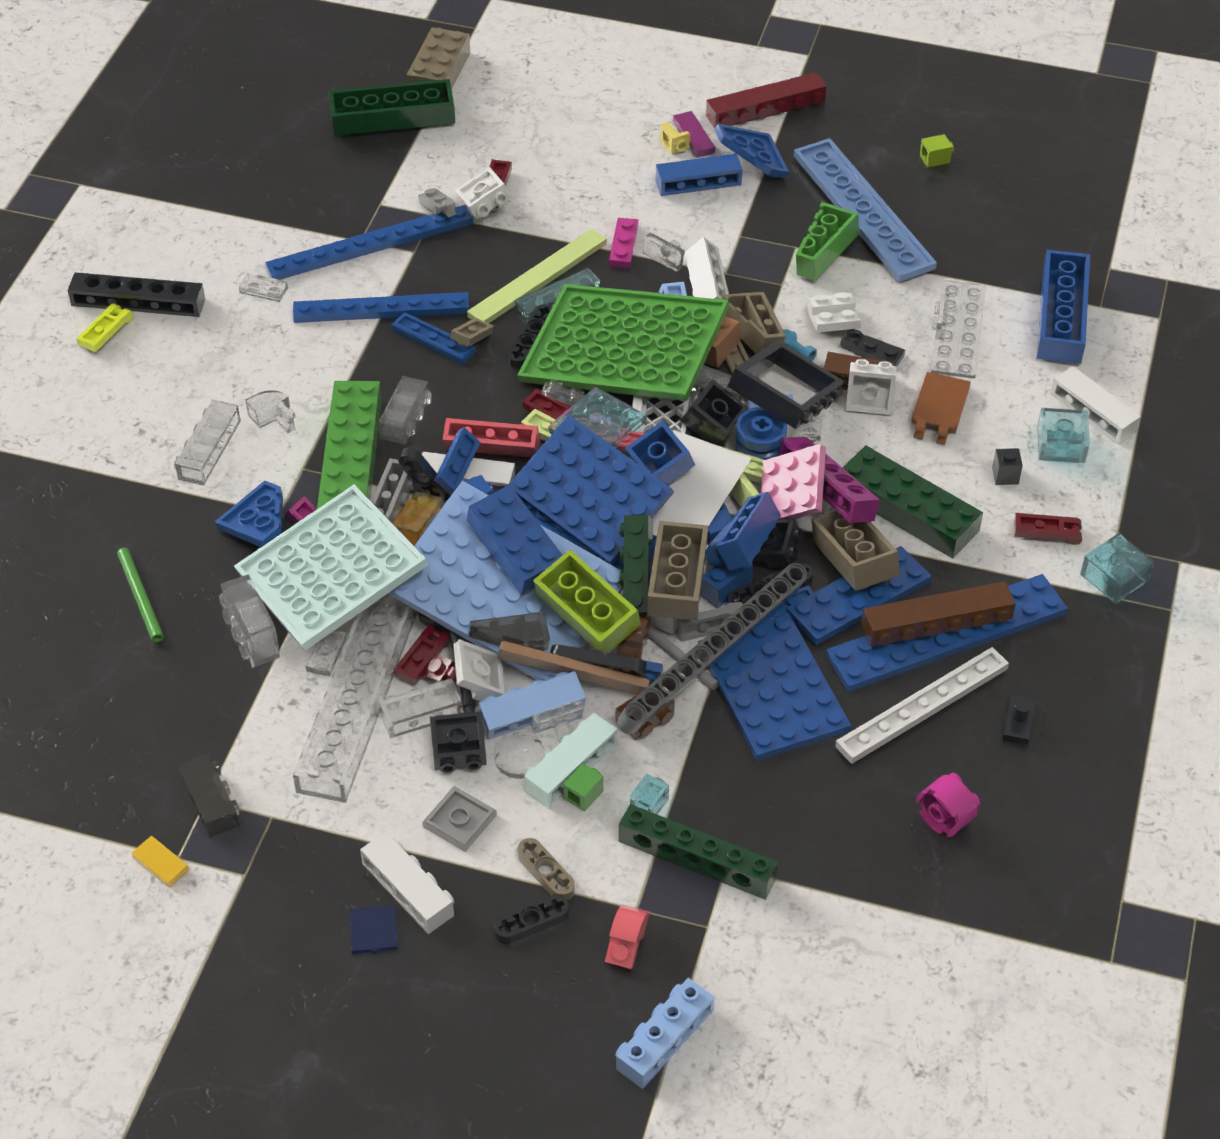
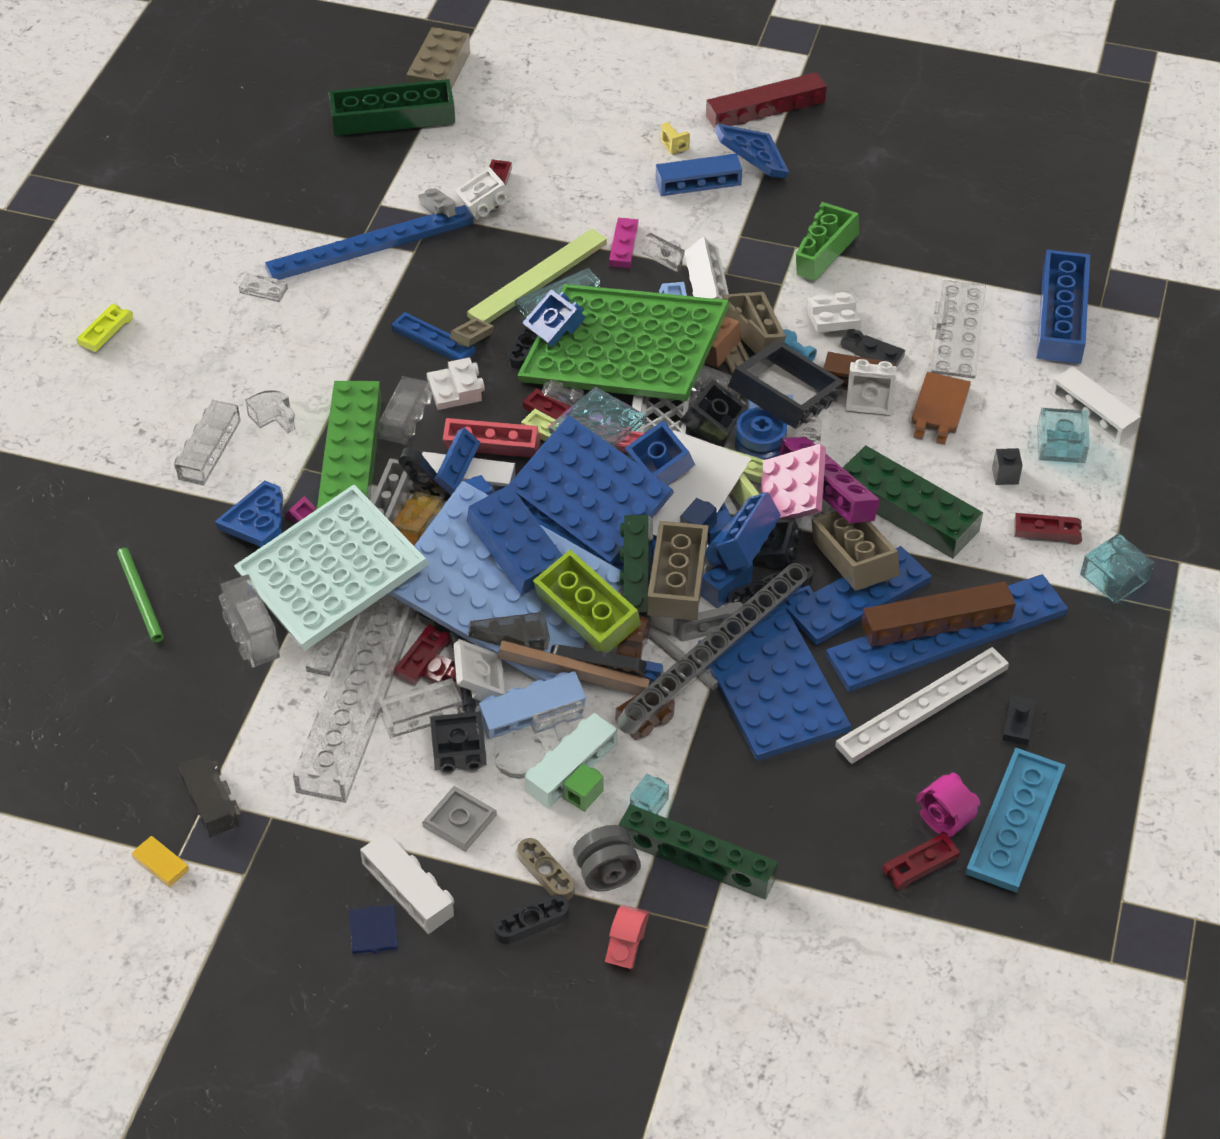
(137, 294): black brick -> none
(380, 307): blue plate -> none
(456, 384): none -> white plate
(554, 317): none -> blue plate
(606, 858): none -> dark grey wheel
(664, 1032): light blue brick -> none
(699, 140): magenta tile -> none
(700, 513): none -> dark blue brick
(877, 222): medium blue plate -> none
(921, 861): none -> dark red plate
(936, 150): lime brick -> none
(1015, 820): none -> dark azure plate

